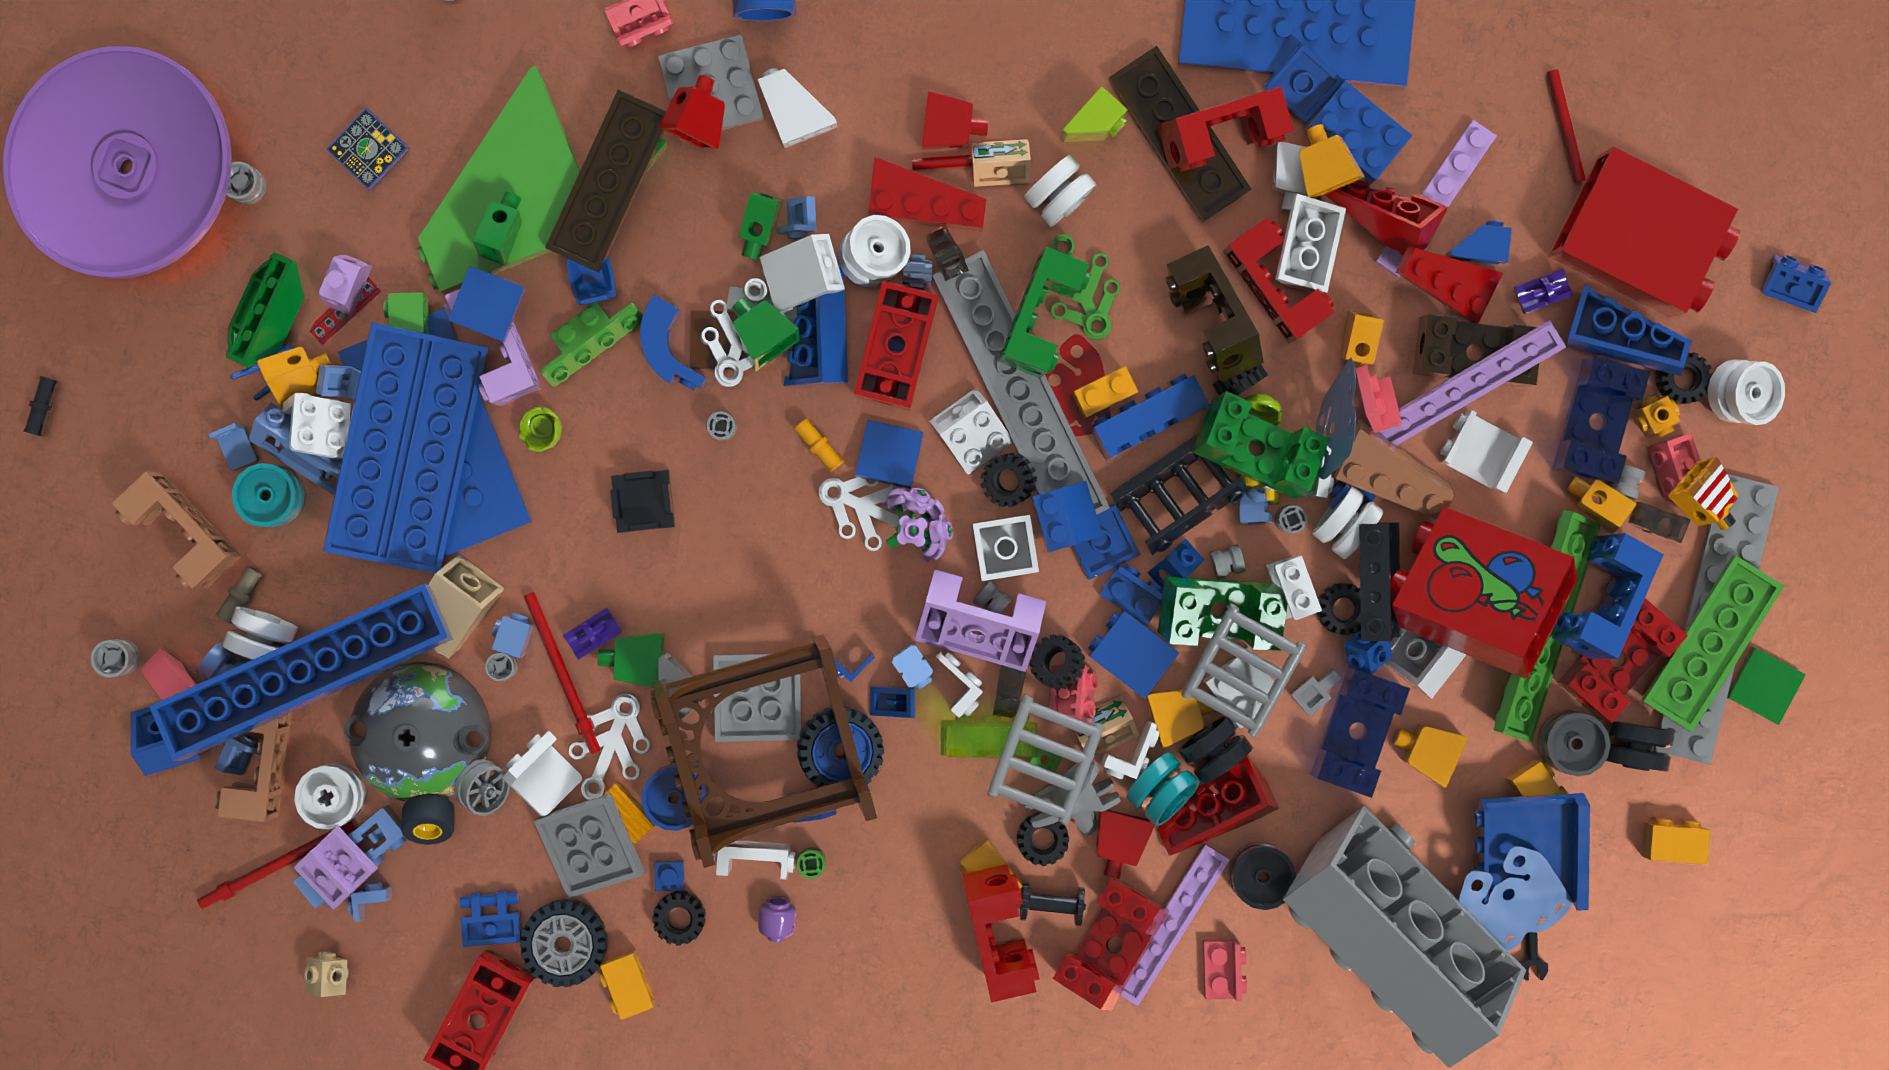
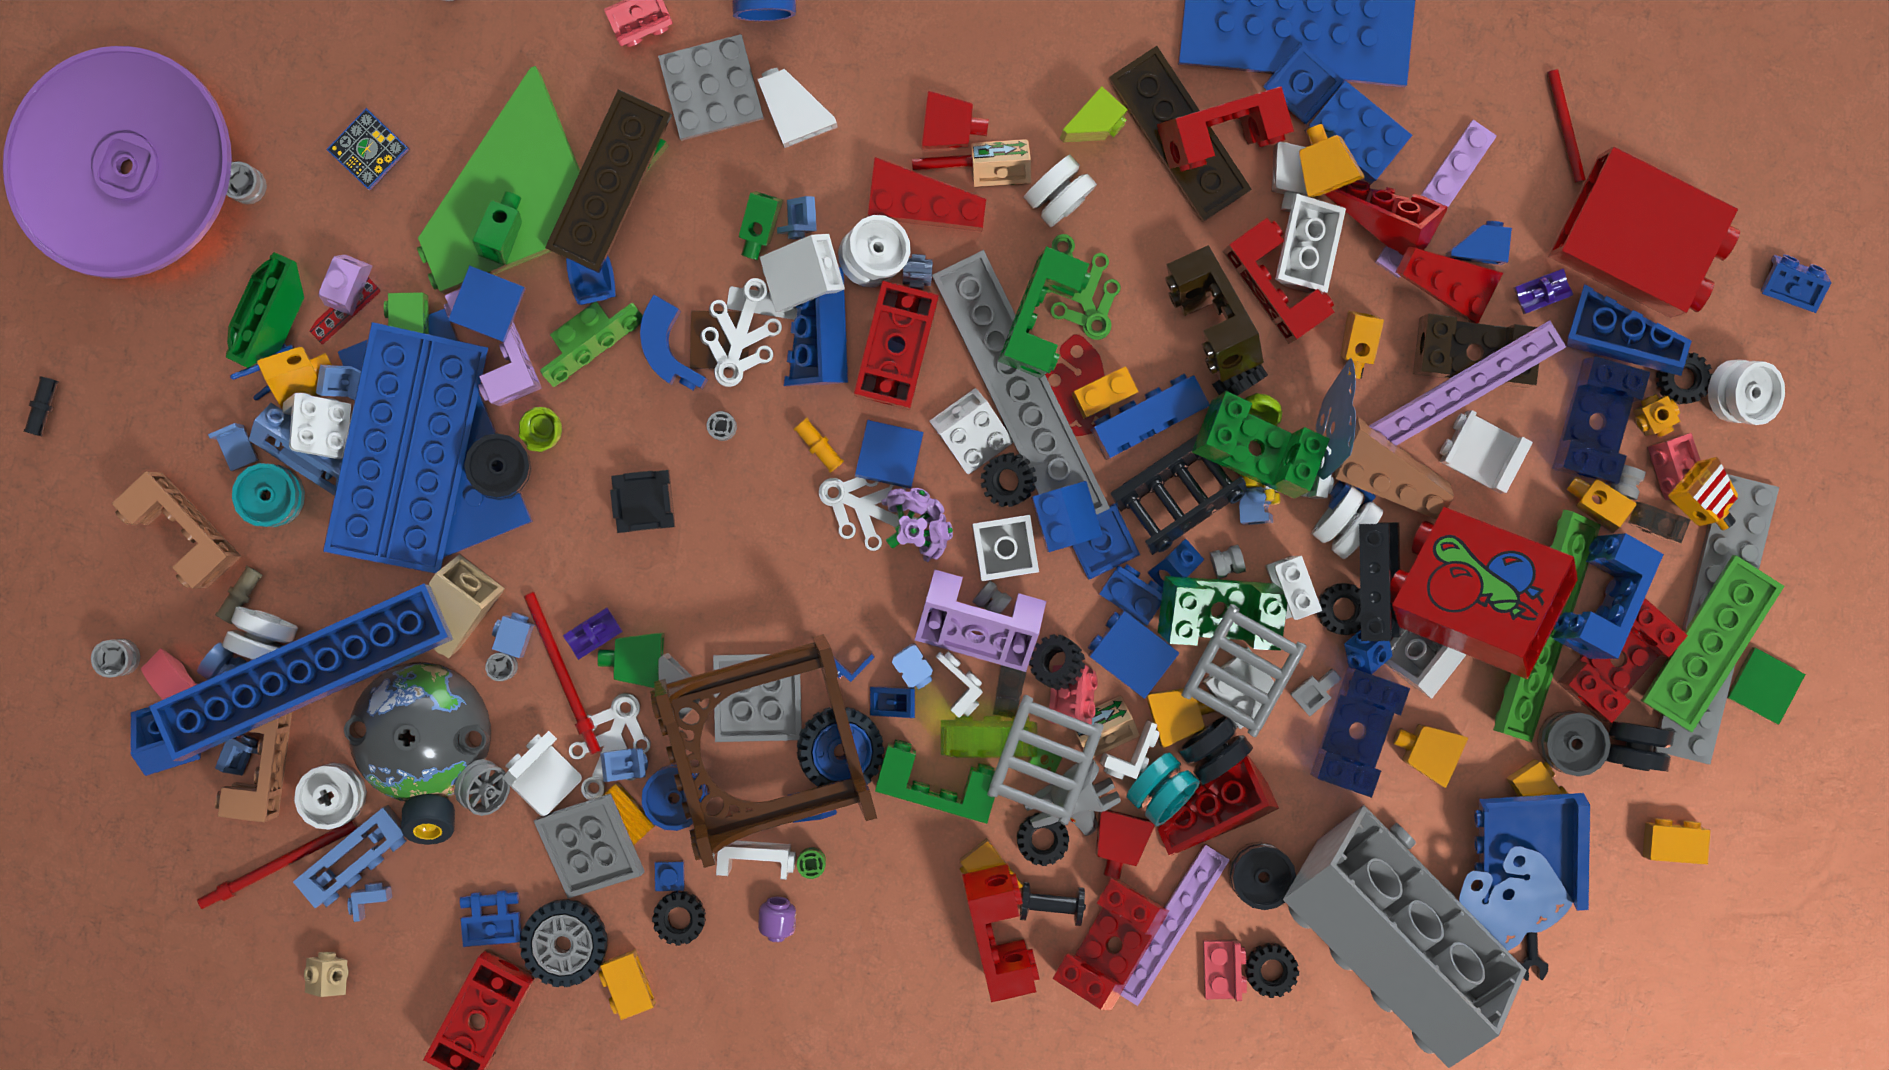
(335, 867): lavender slope -> none
(485, 454): none -> black wheel
(623, 764): none -> medium blue bracket
(695, 115): red torso -> none
(762, 332): green torso -> none
(894, 782): none -> green plate
(945, 250): clear smoke leg -> none
(1286, 518): light grey wheel -> none
(1288, 976): none -> black tyre
(1378, 400): coral bracket -> none

